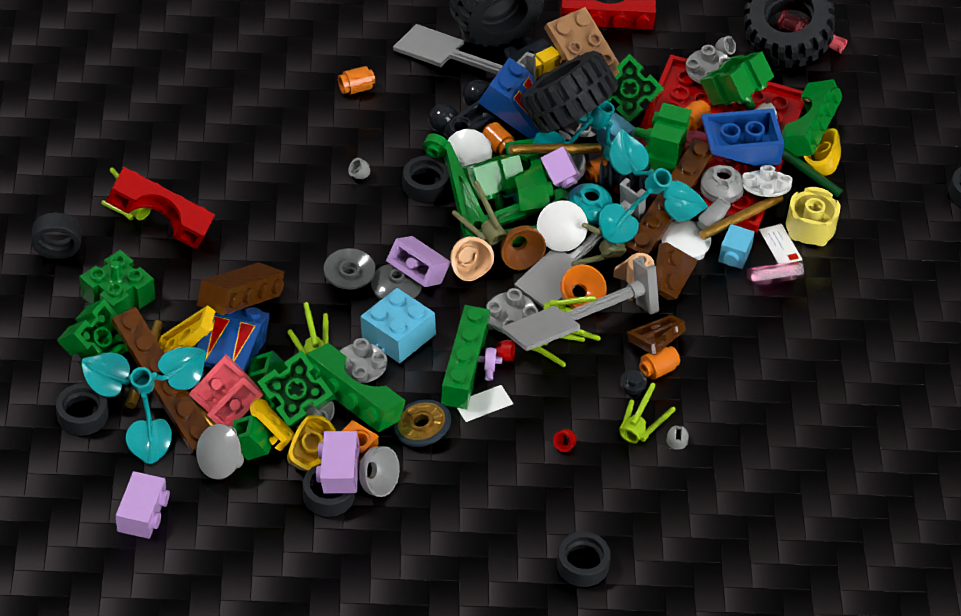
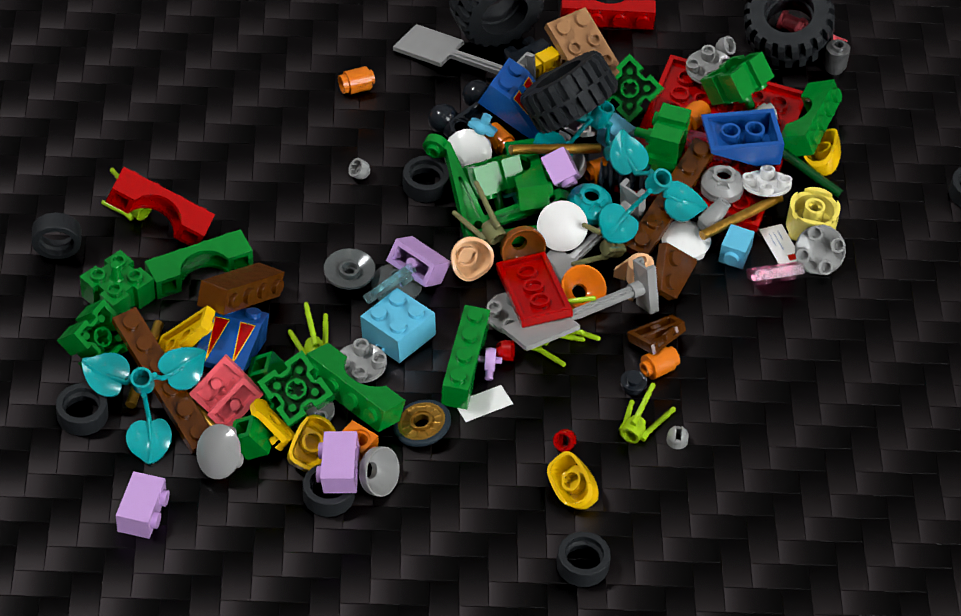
(223, 252): none -> green arch
(401, 277): none -> clear light blue wing
(483, 126): none -> medium azure plant
(534, 289): none -> red tile
(572, 481): none -> yellow piece
(820, 249): none -> light grey dish
(836, 56): none -> flat silver brick

